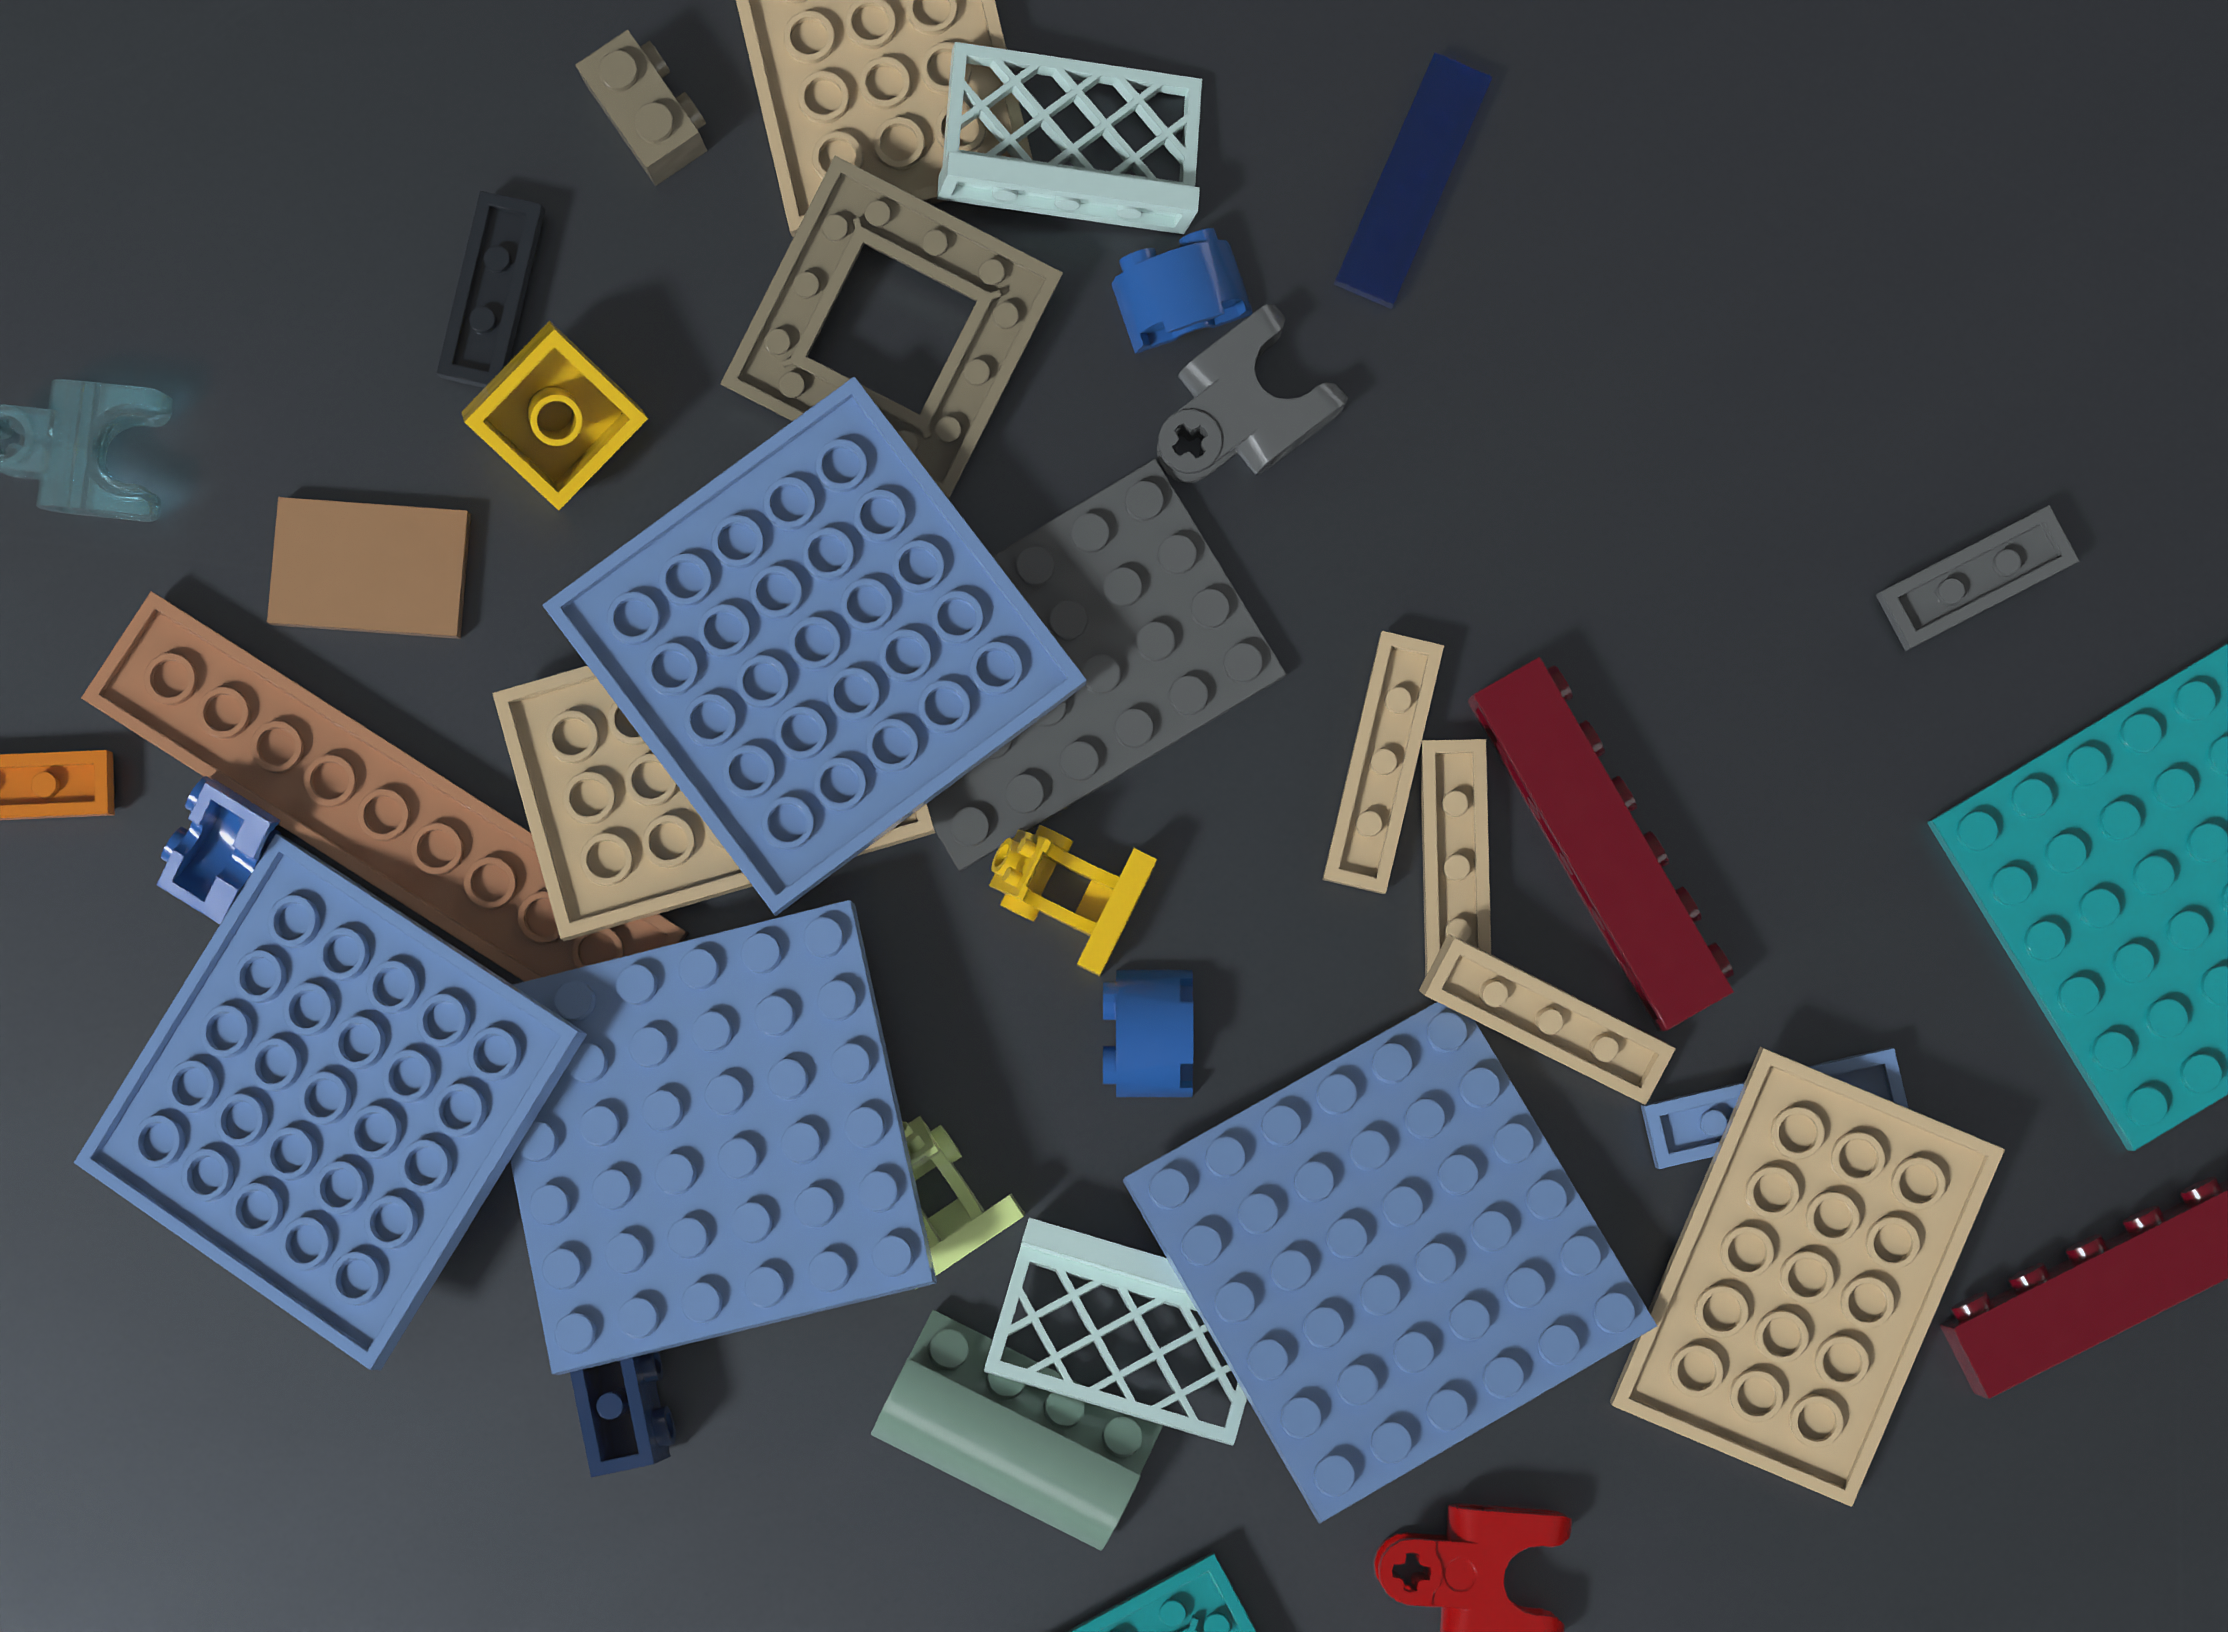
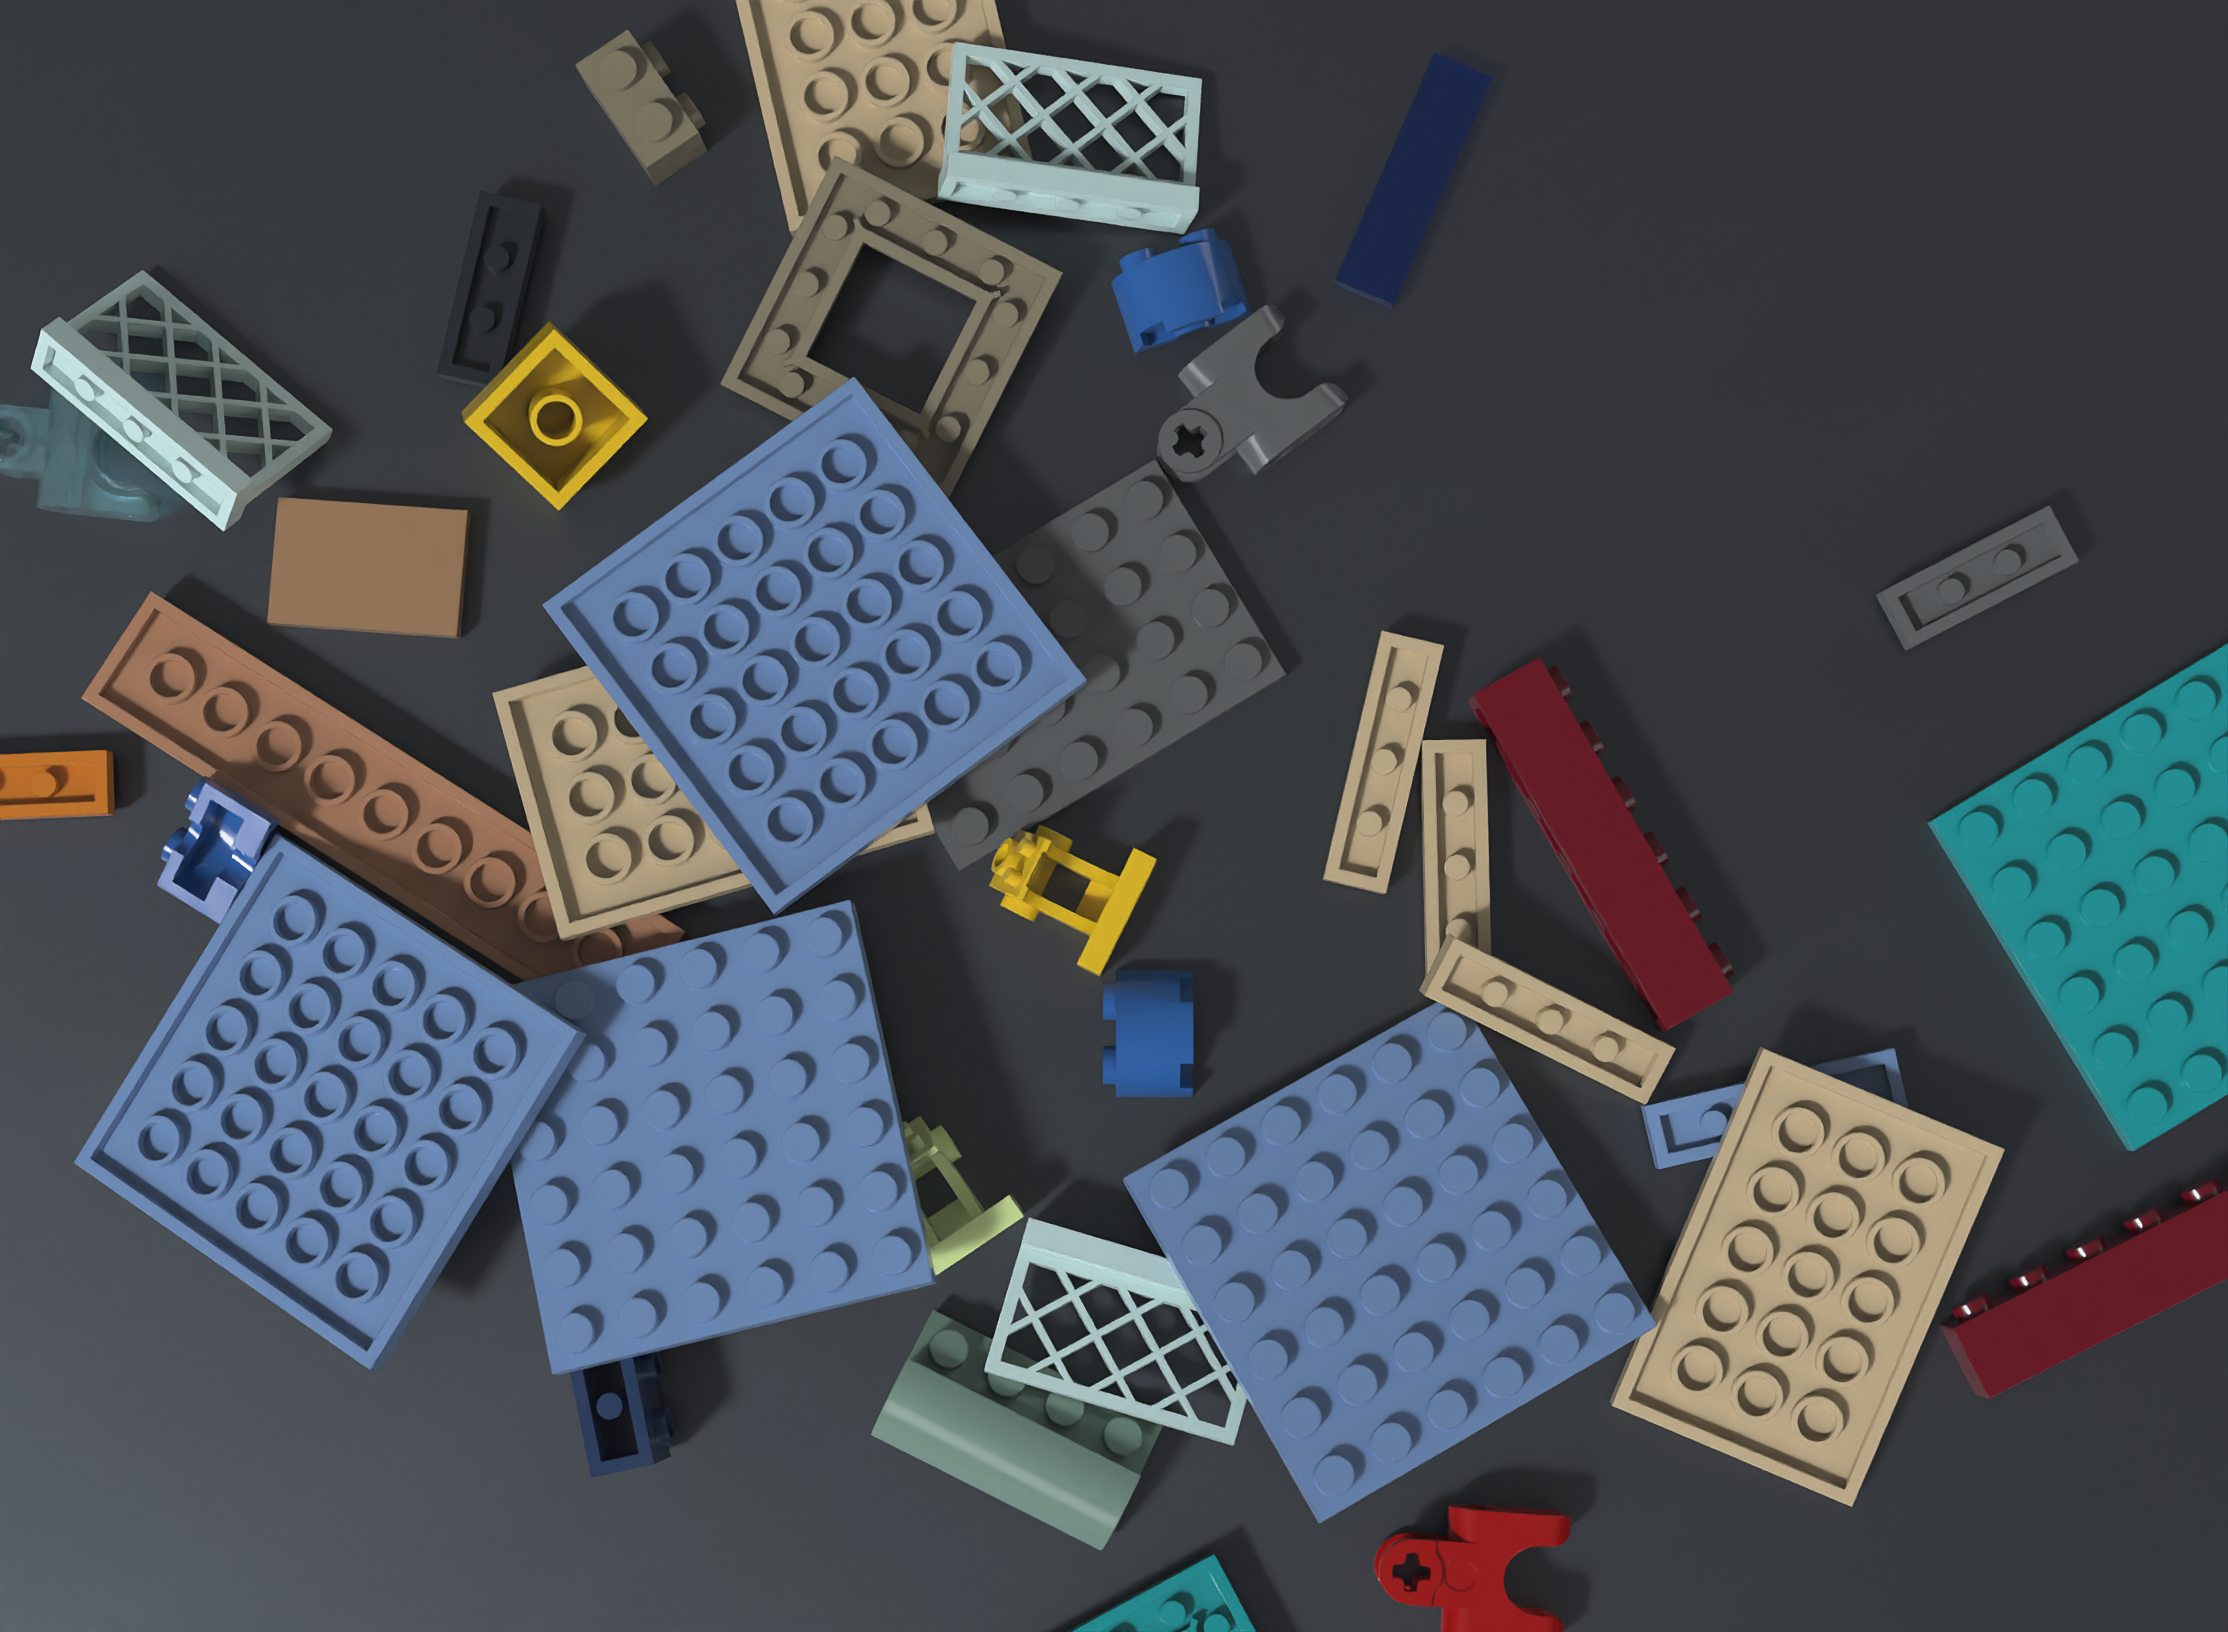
(150, 421): none -> light aqua fence

